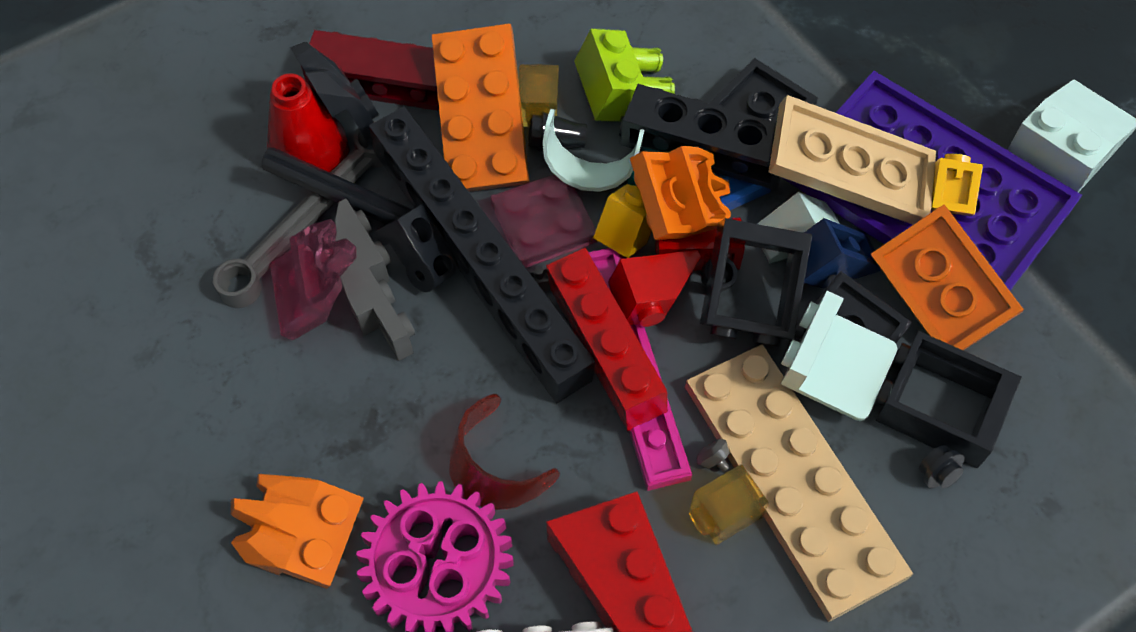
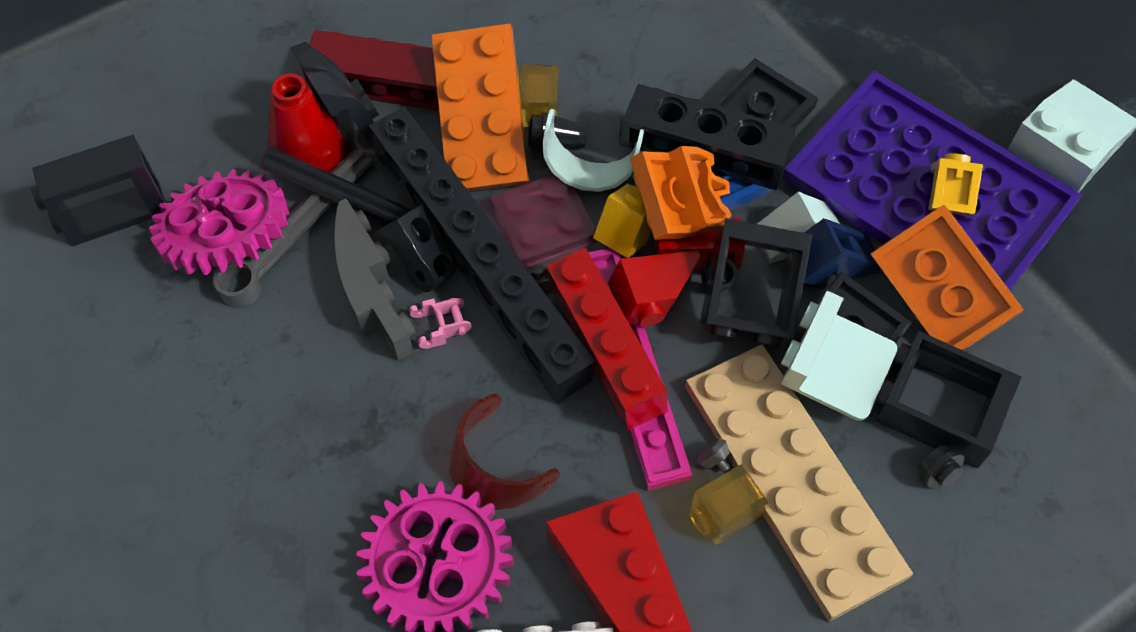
(92, 171): none -> black window
(219, 222): none -> dark pink gear
(296, 527): orange plate -> none
(309, 277): clear pink plate -> none
(438, 309): none -> bright pink piece
(613, 70): lime brick -> none
(852, 161): tan plate -> none

